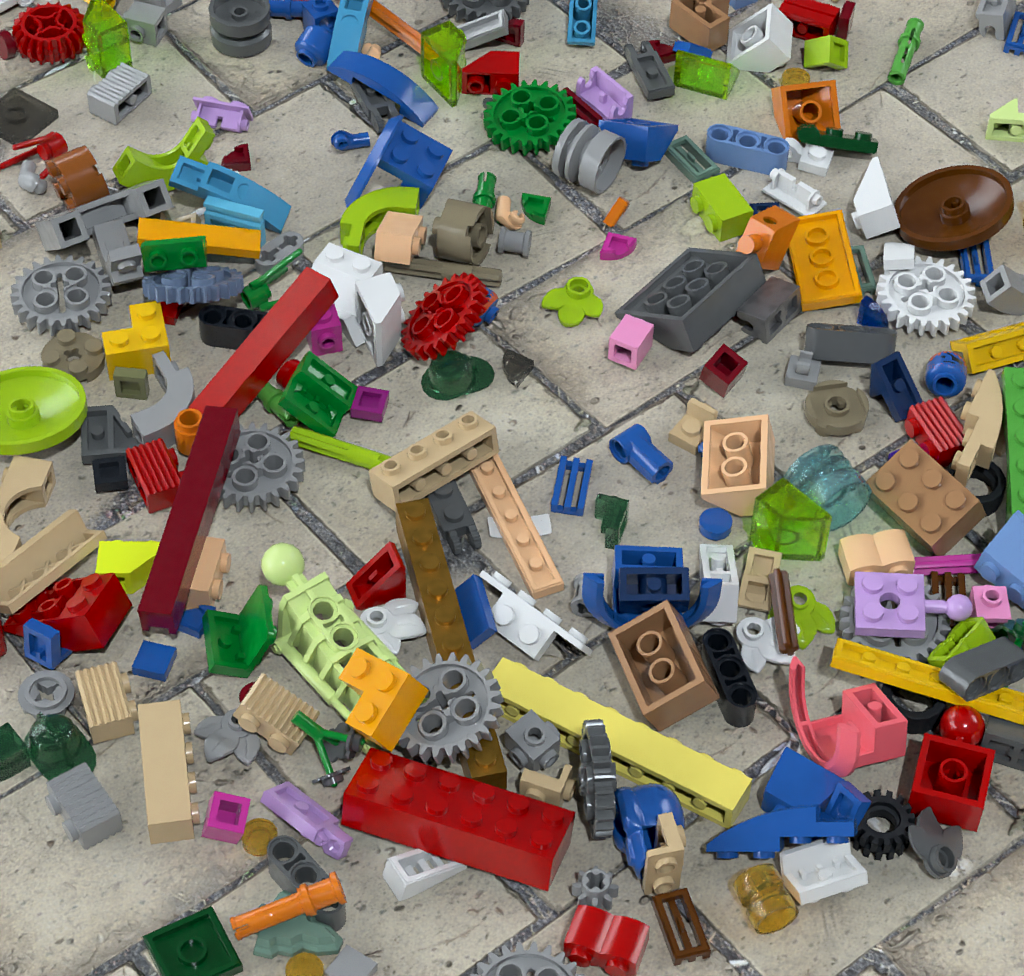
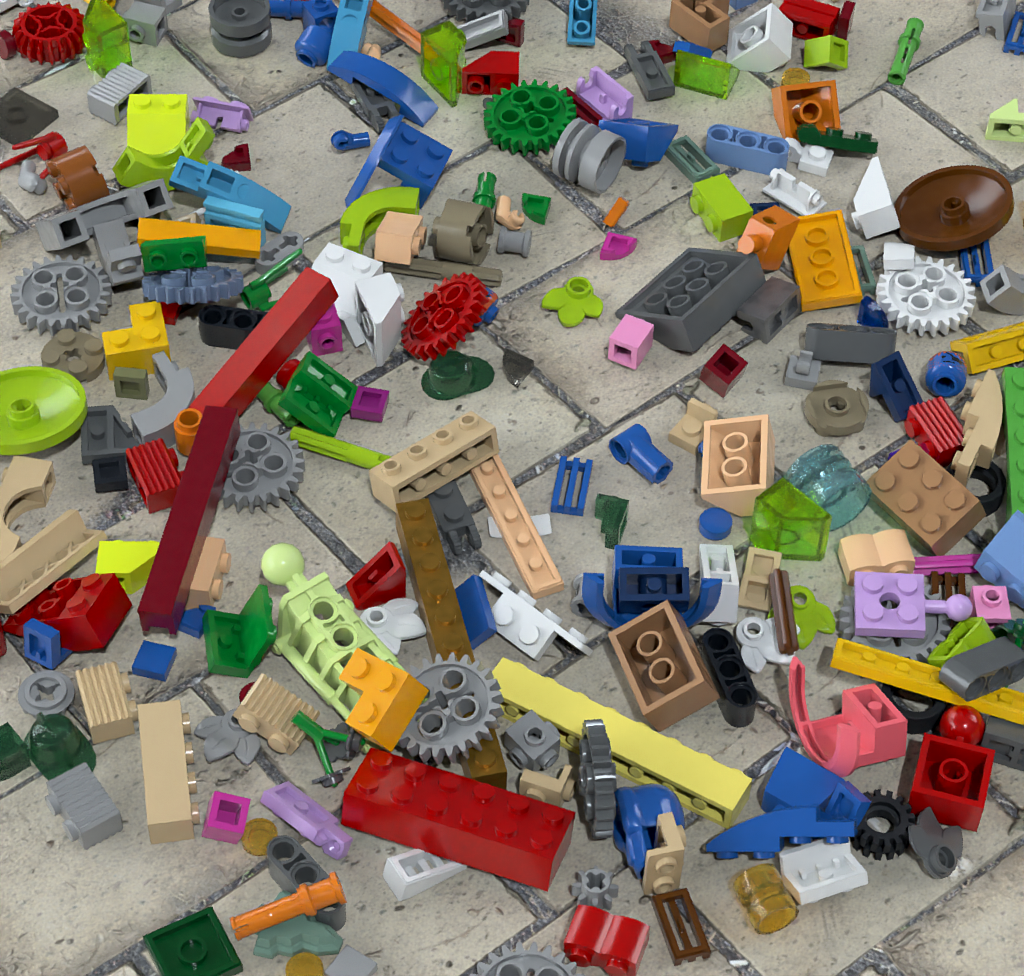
(156, 121): none -> neon yellow slope

